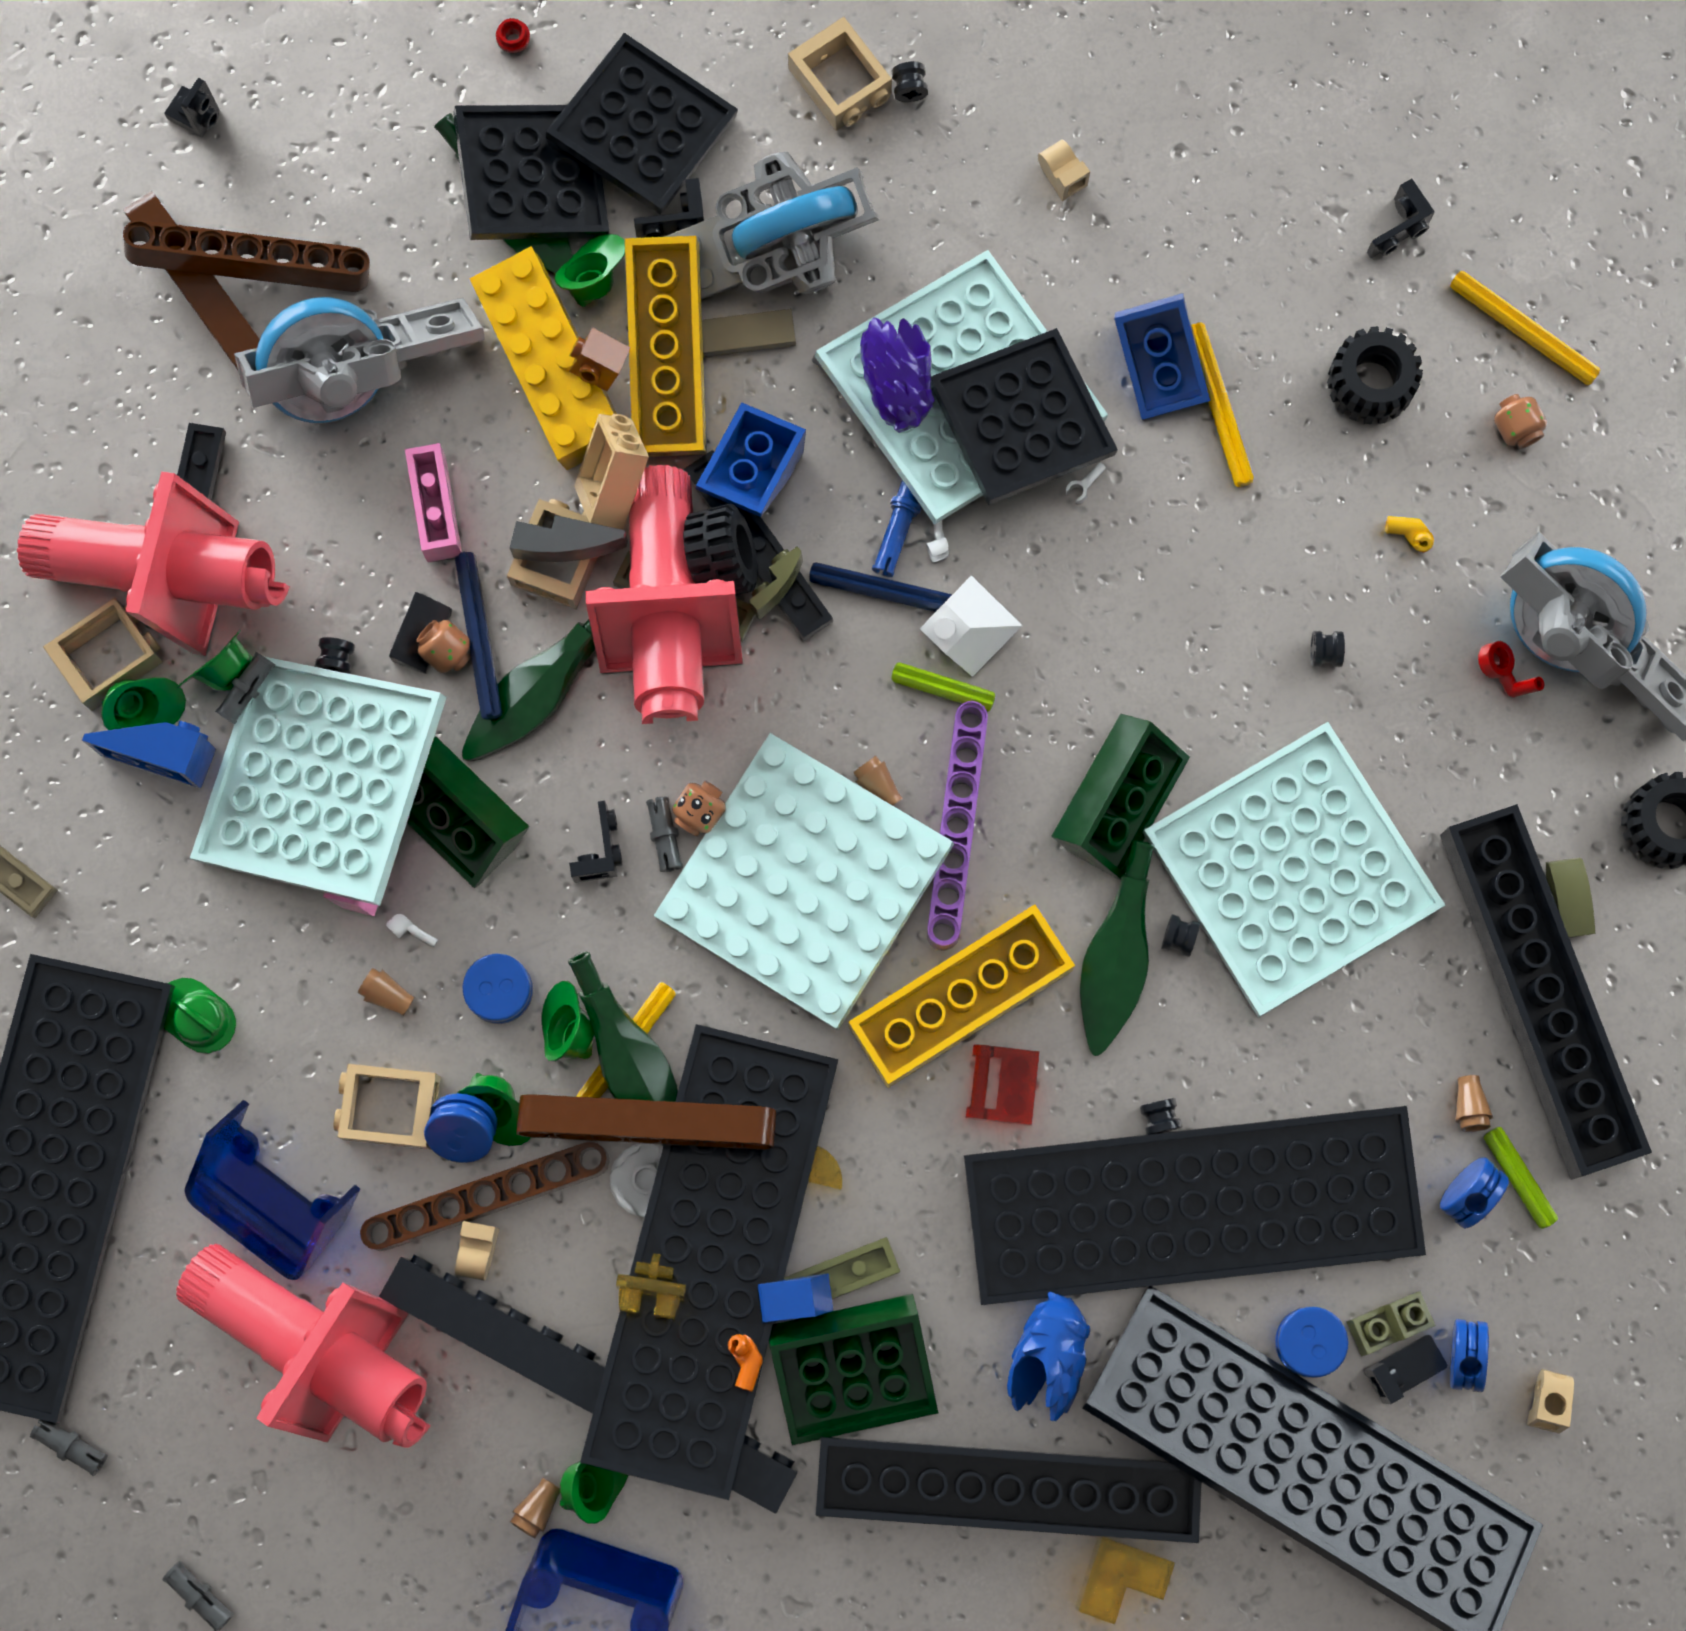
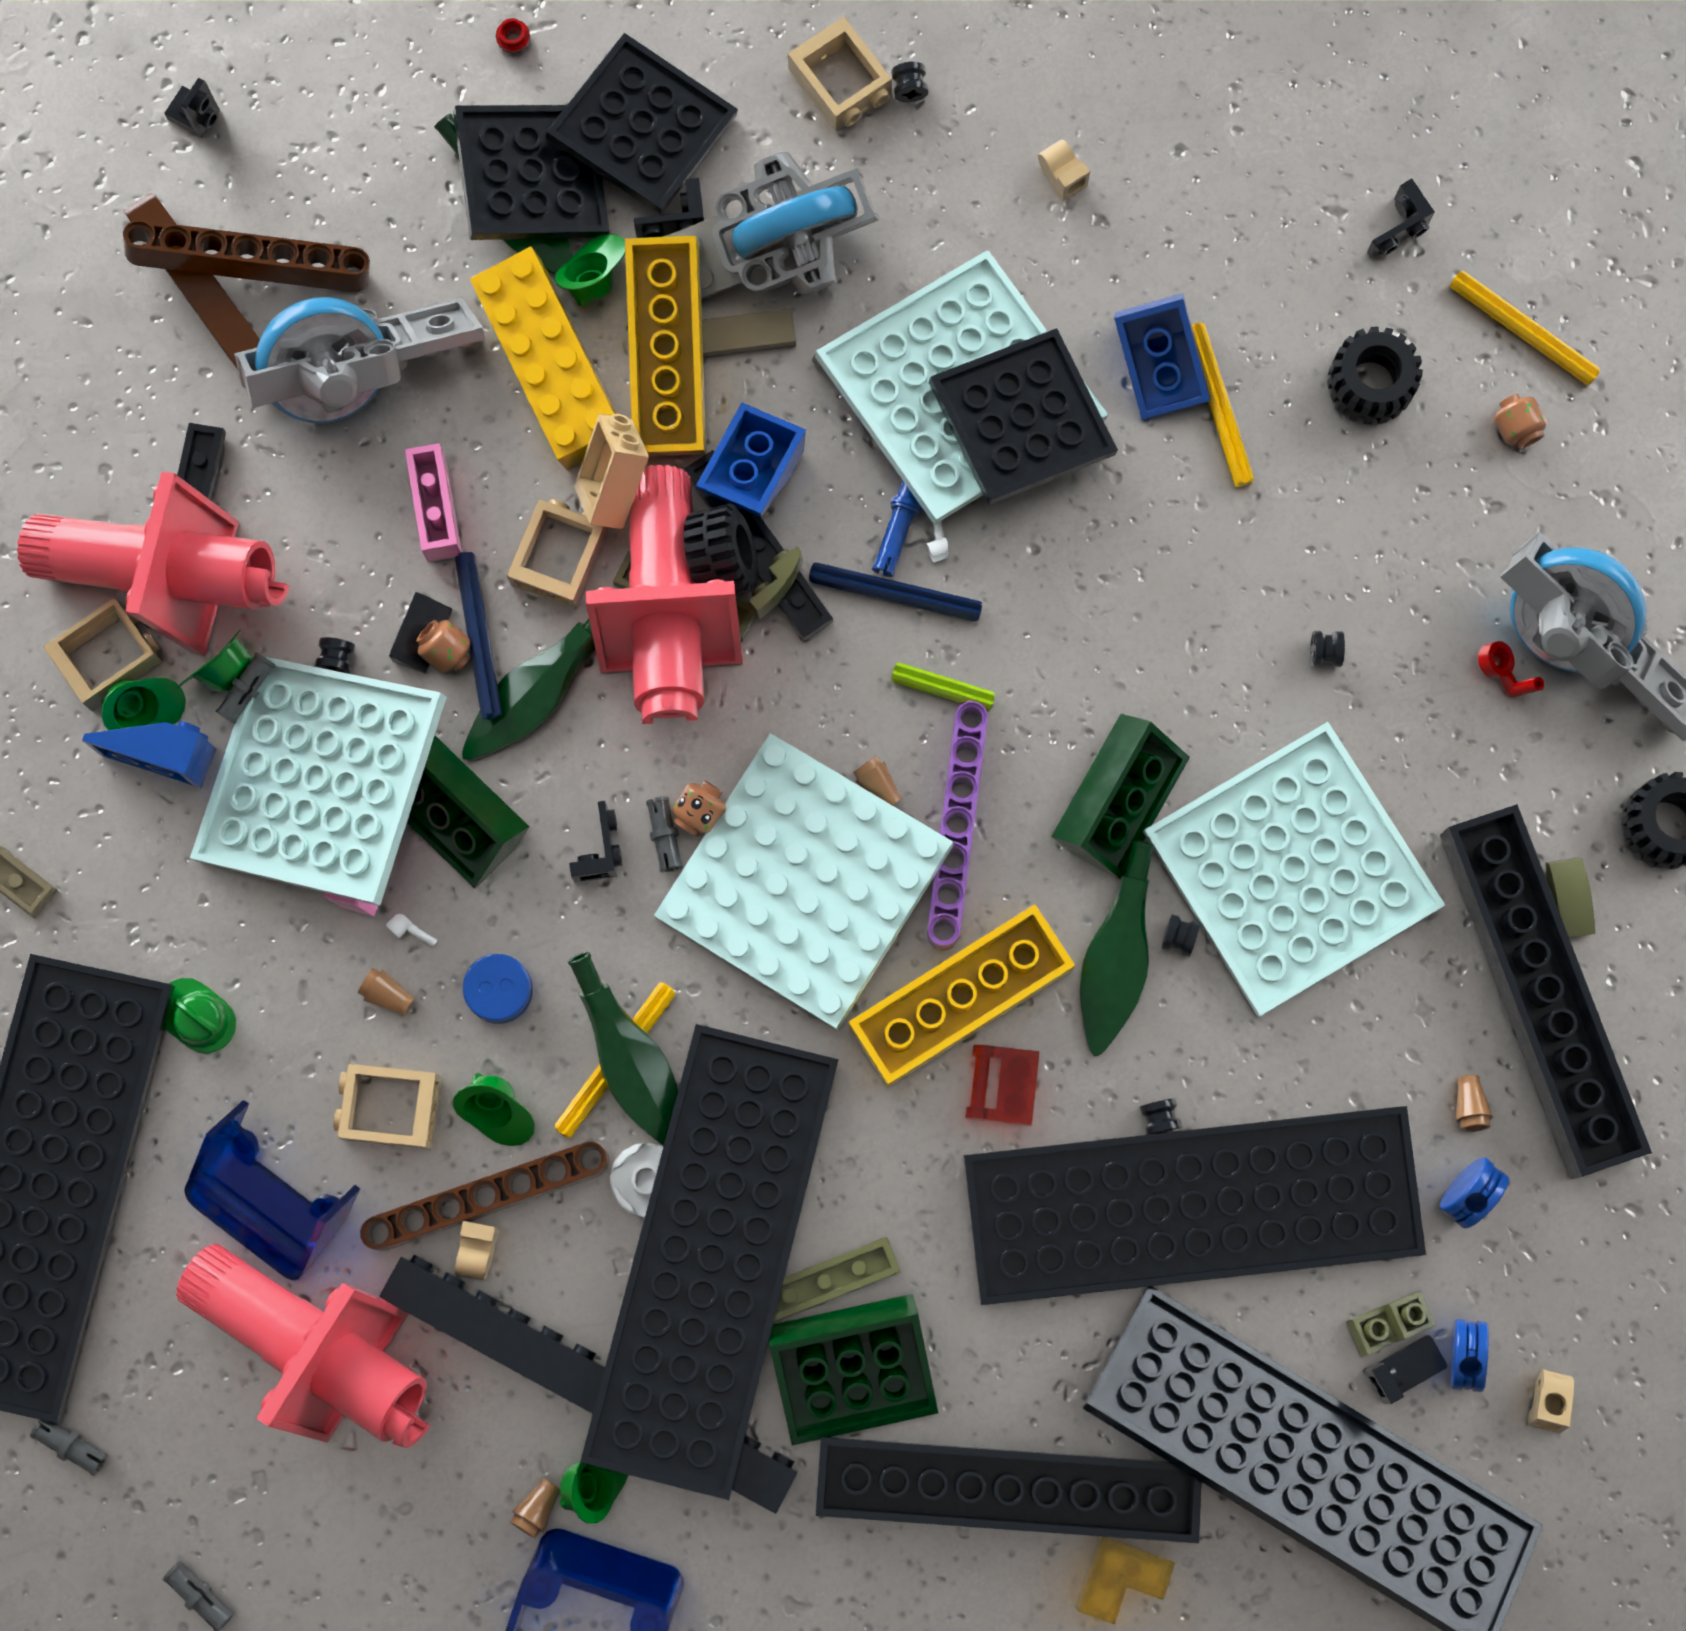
(461, 1128): blue head -> none
(565, 1024): green piece -> none
(566, 541): dark grey slope -> none
(598, 358): brick -> none
(646, 1121): reddish brown beam -> none
(667, 1293): clear yellow hips -> none
(748, 1358): orange arm -> none
(795, 1298): blue slope -> none
(825, 1170): clear yellow tile -> none
(898, 372): dark purple head -> none
(971, 626): white slope -> none
(1050, 1352): blue head -> none
(1085, 483): white hand -> none
(1311, 1342): blue head -> none
(1413, 530): yellow arm -> none
(1520, 1177): lime axle -> none

